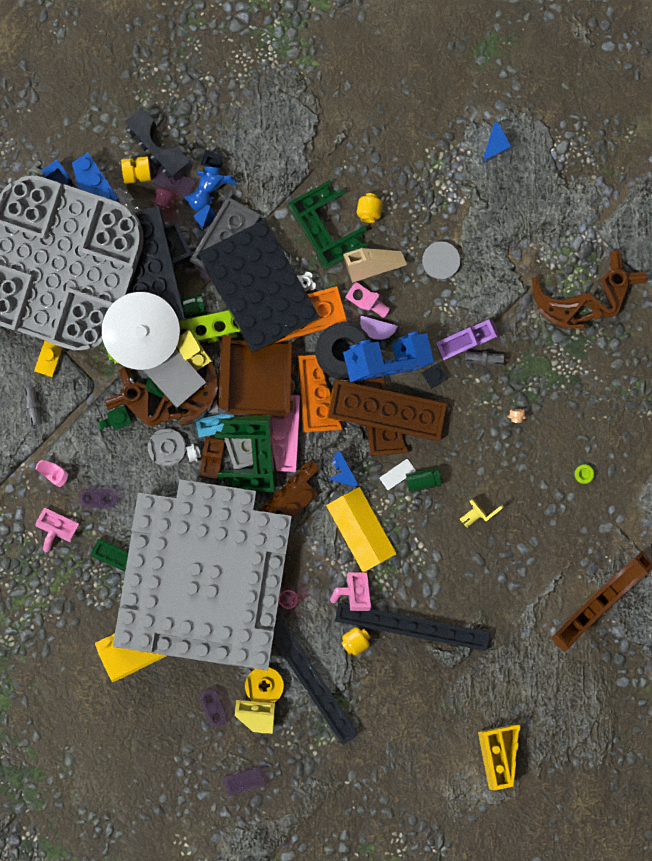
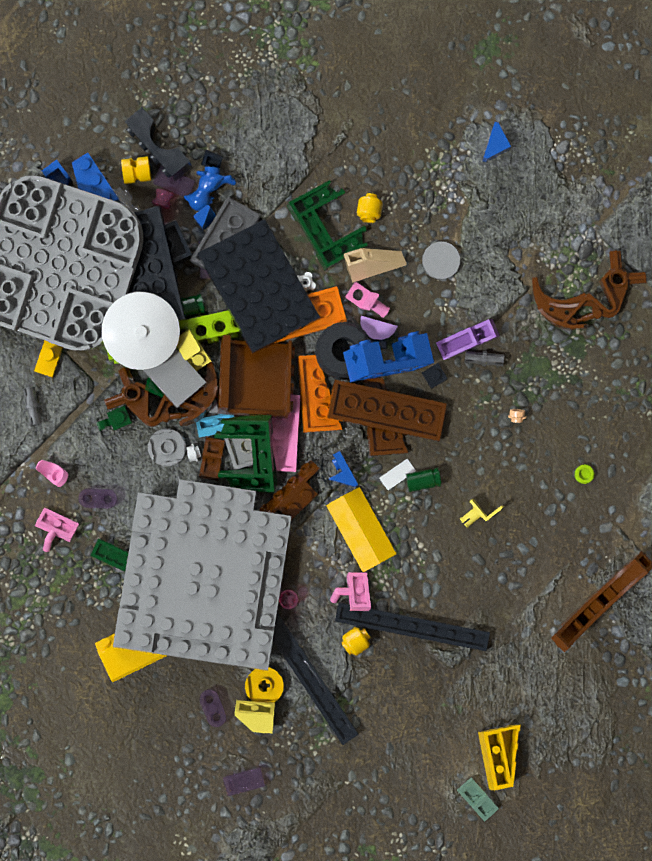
(477, 799): none -> sand green slope

